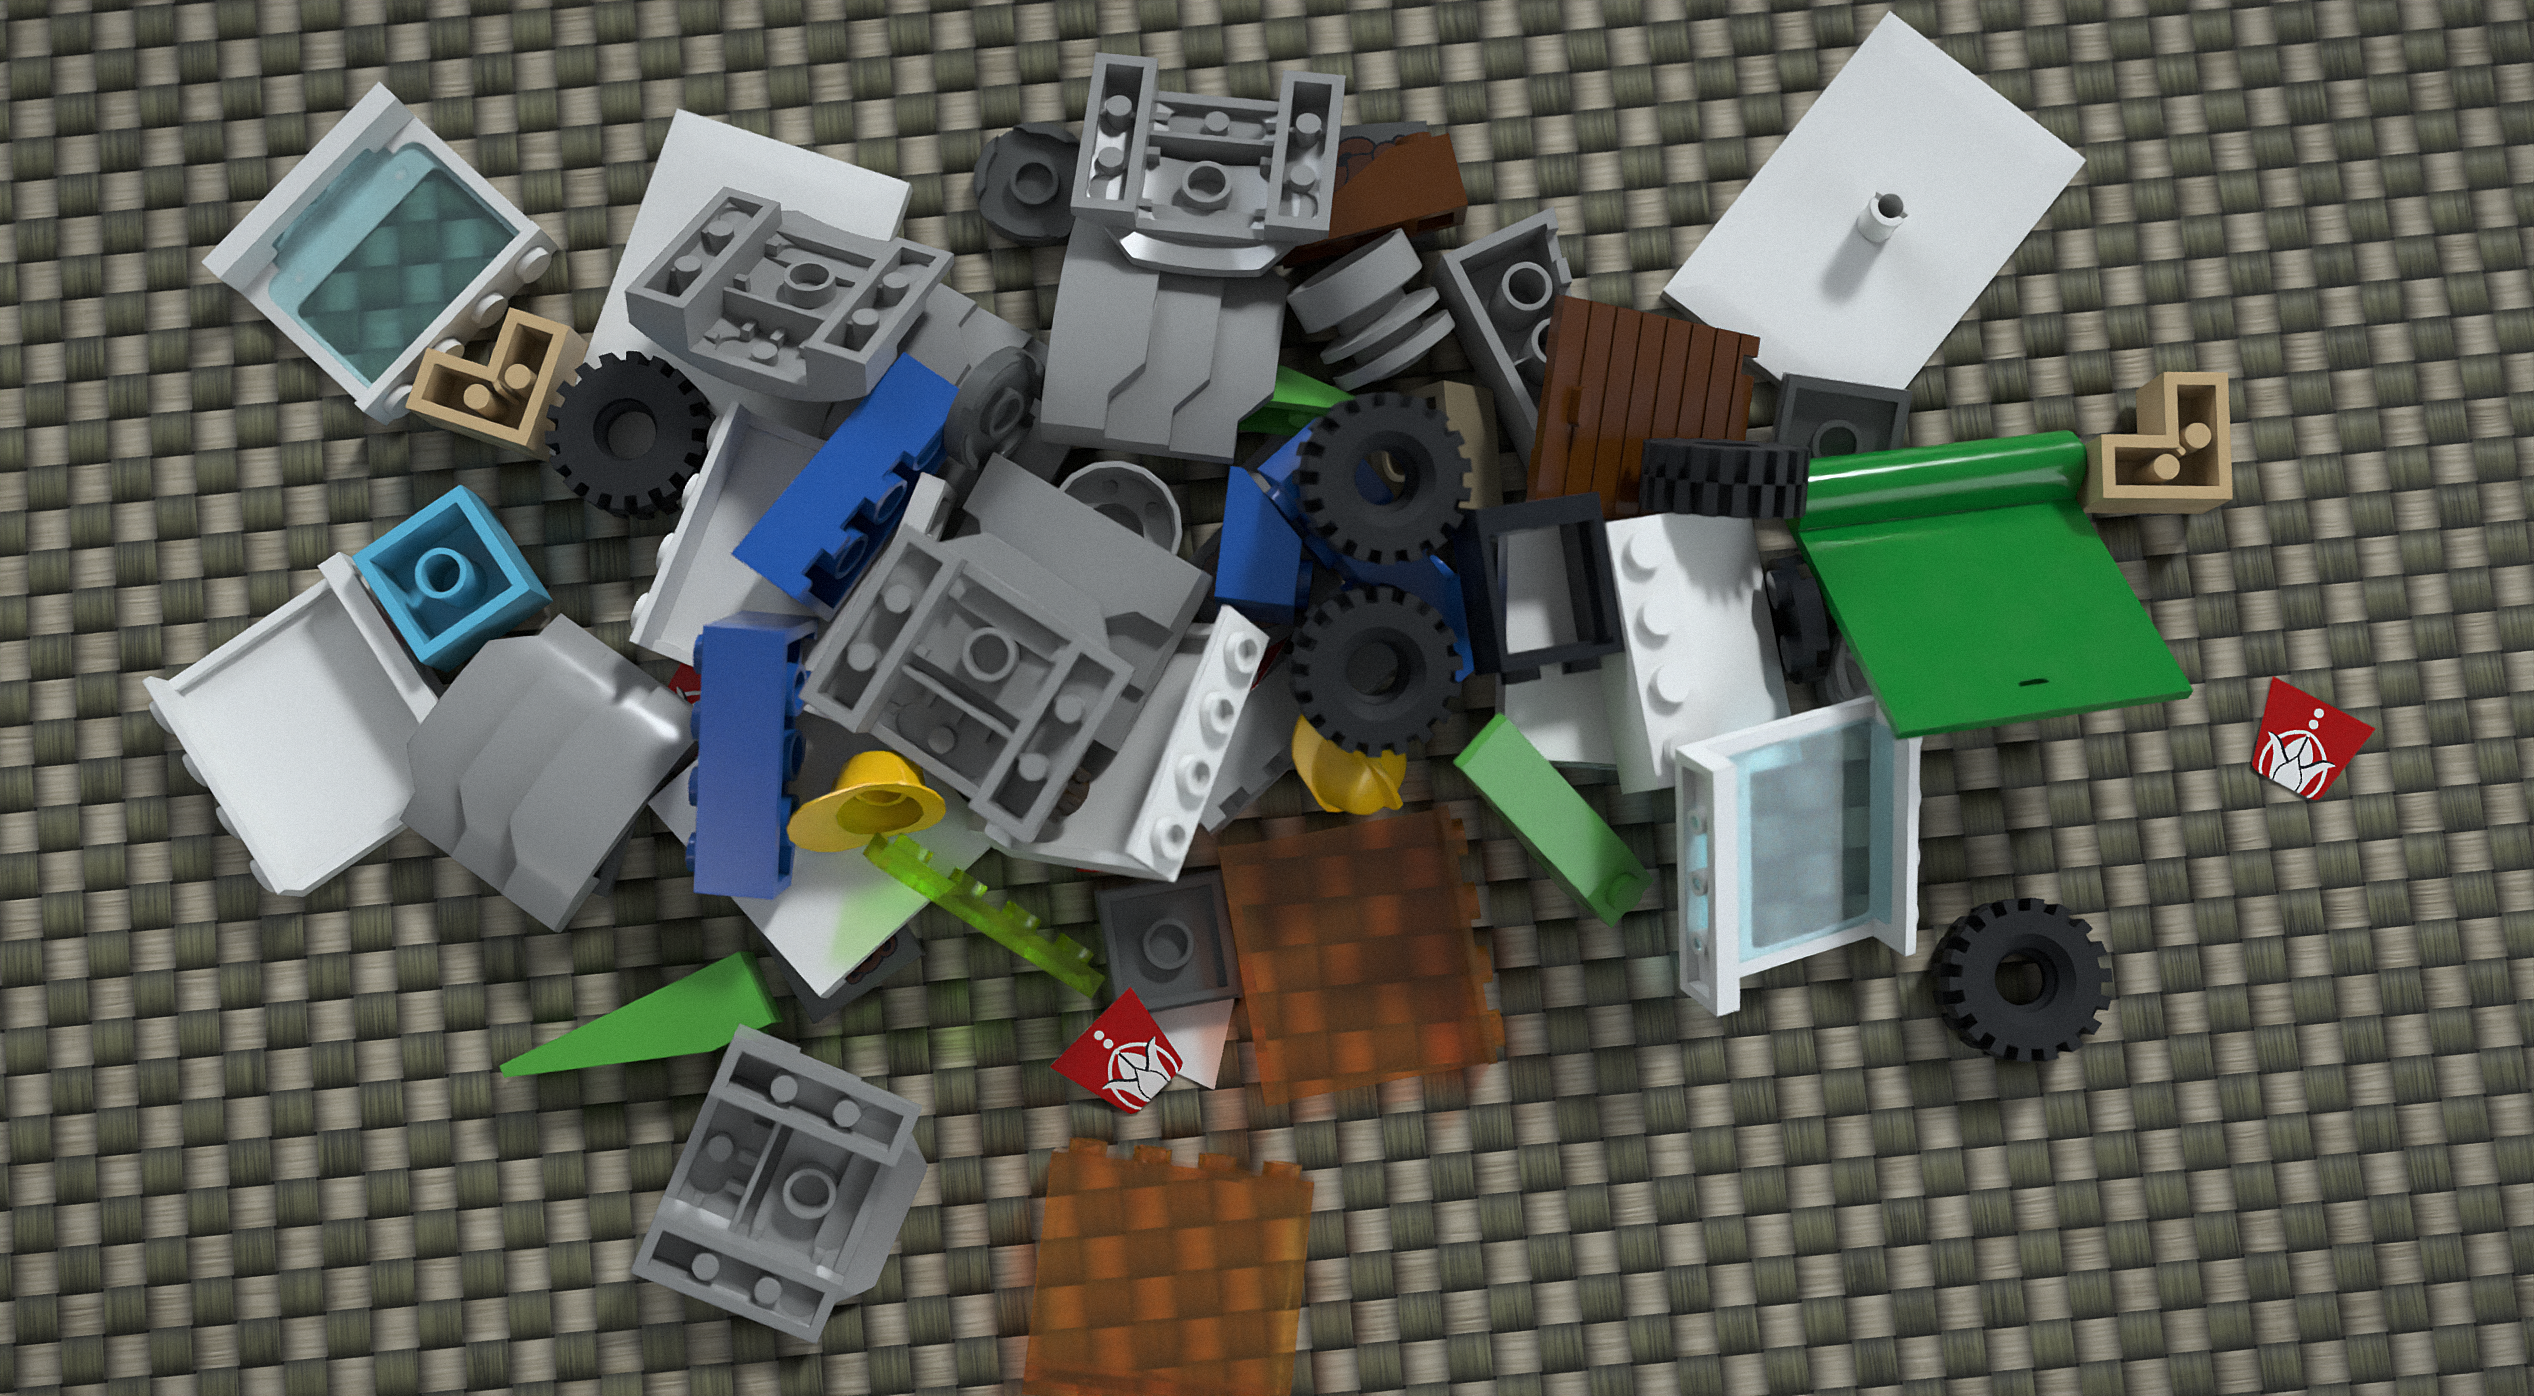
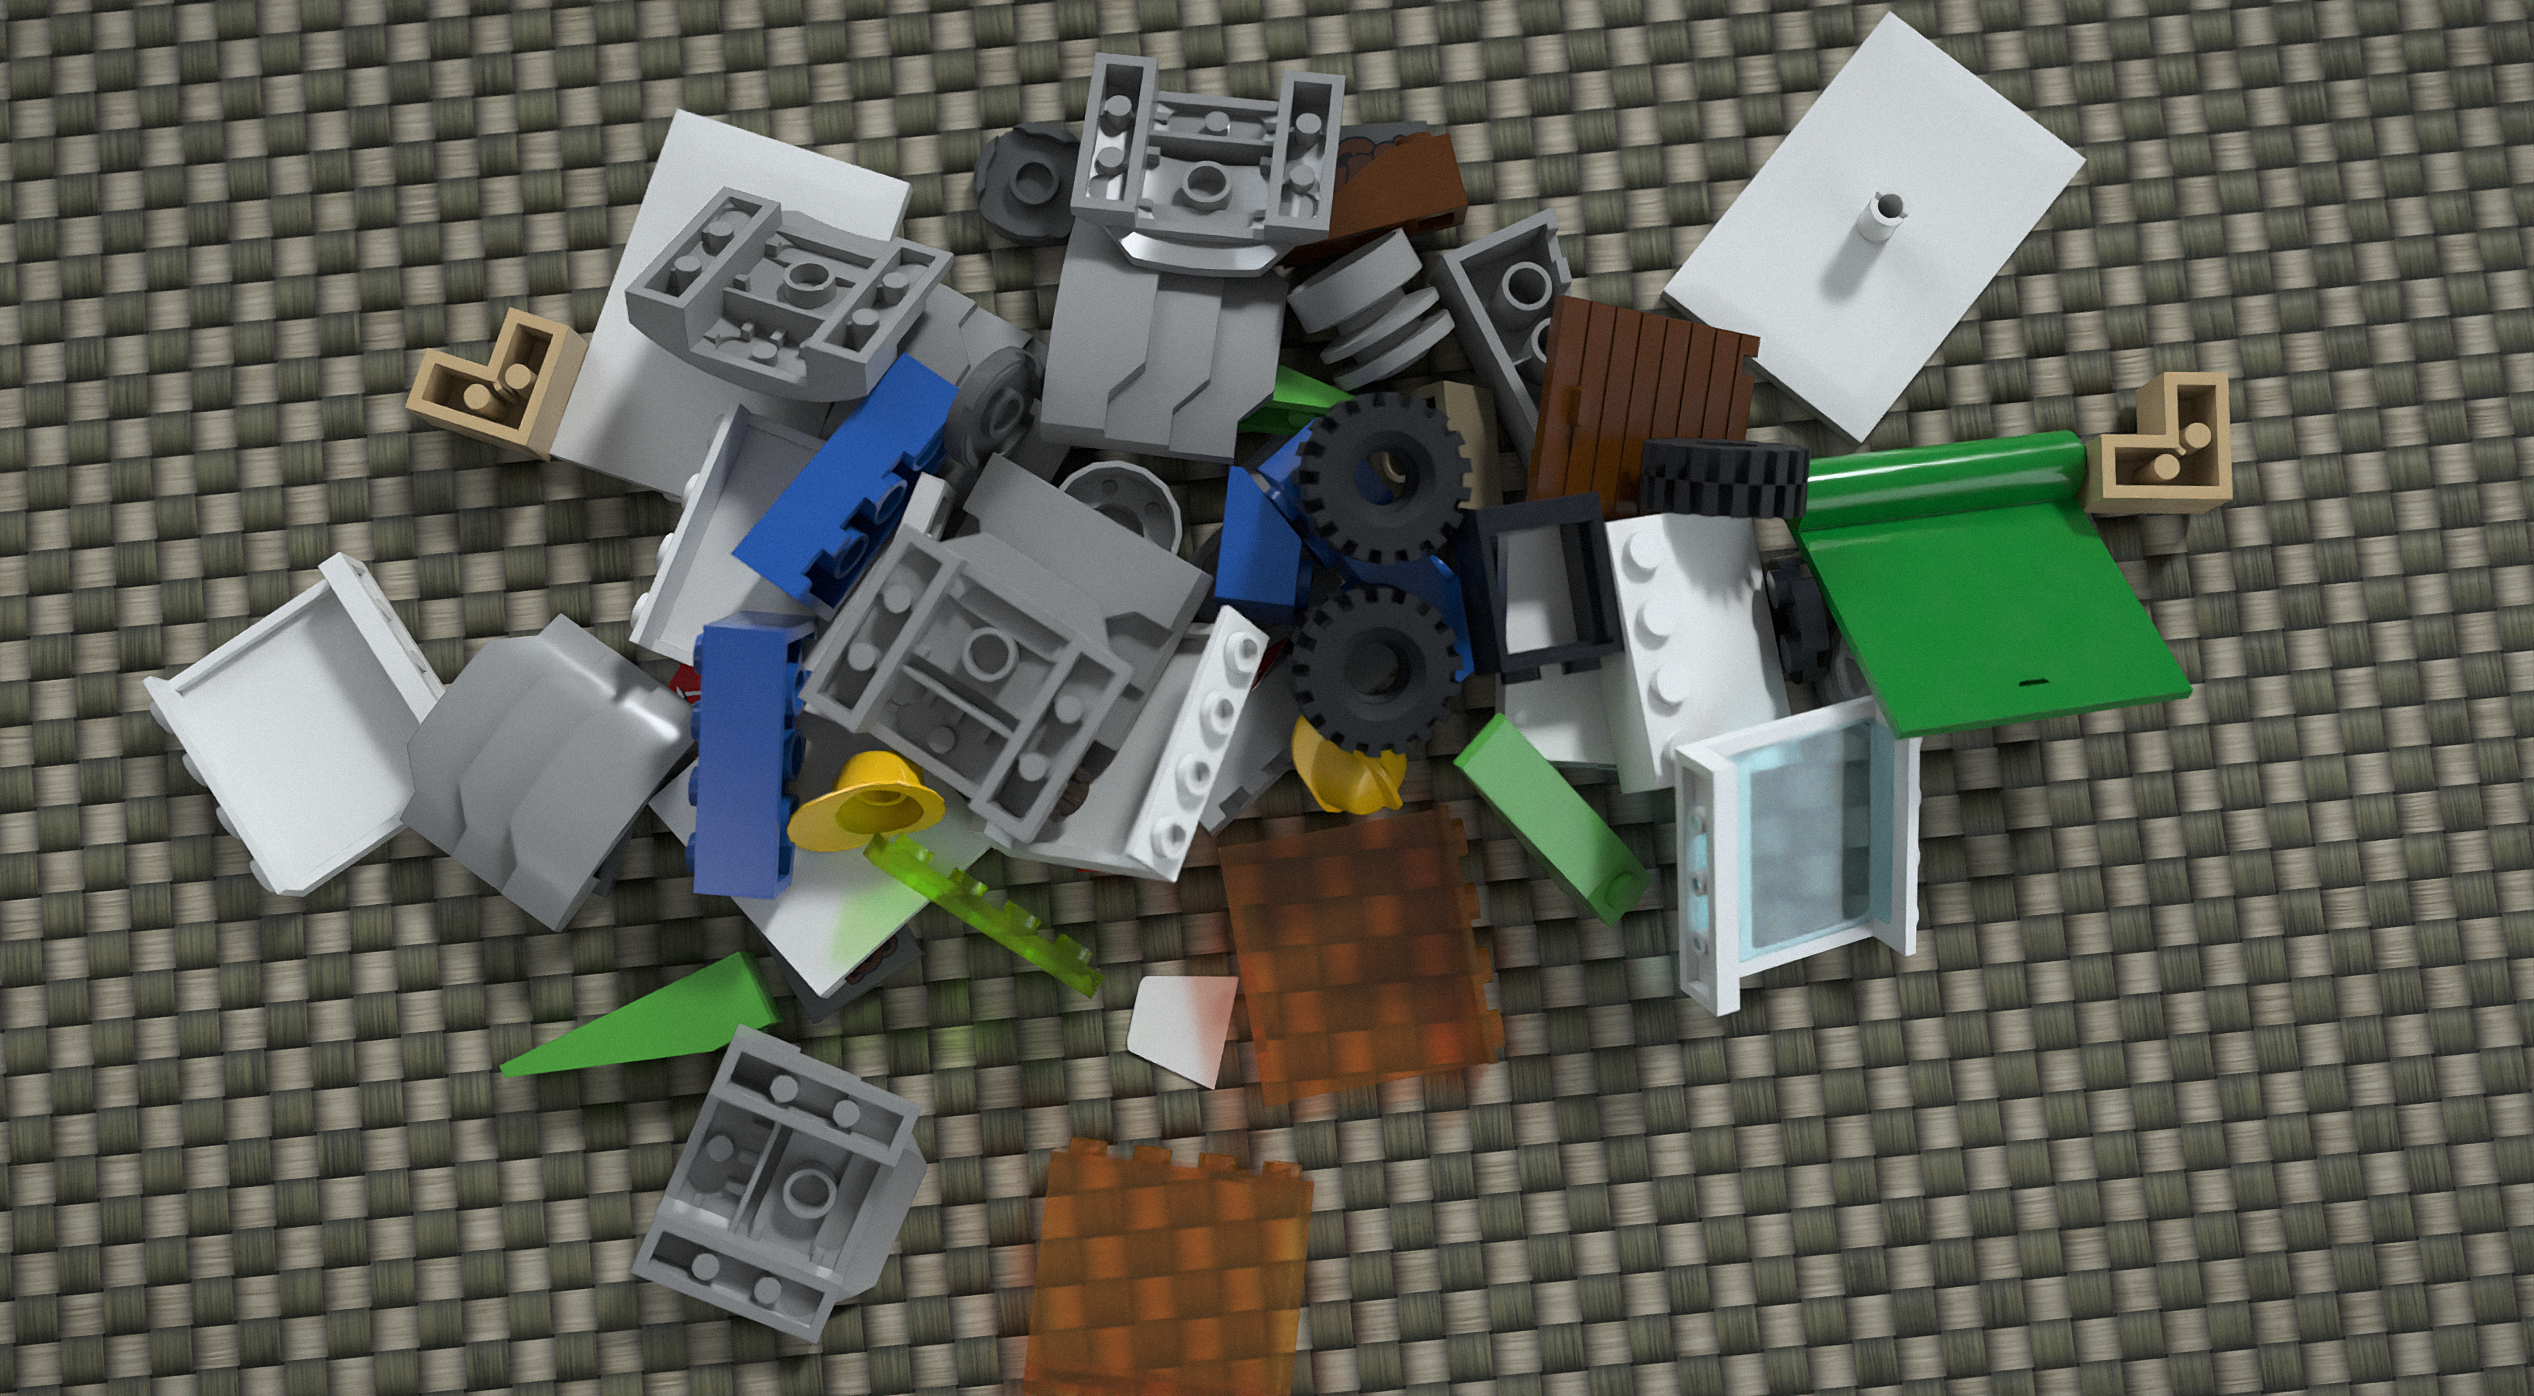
(381, 253): panel -> none
(452, 579): medium azure brick -> none
(592, 407): black tyre -> none
(1122, 1056): red sticker -> none
(1170, 942): dark grey tile -> none
(1839, 415): dark grey tile -> none
(2068, 971): black tyre -> none
(2305, 740): red sticker -> none

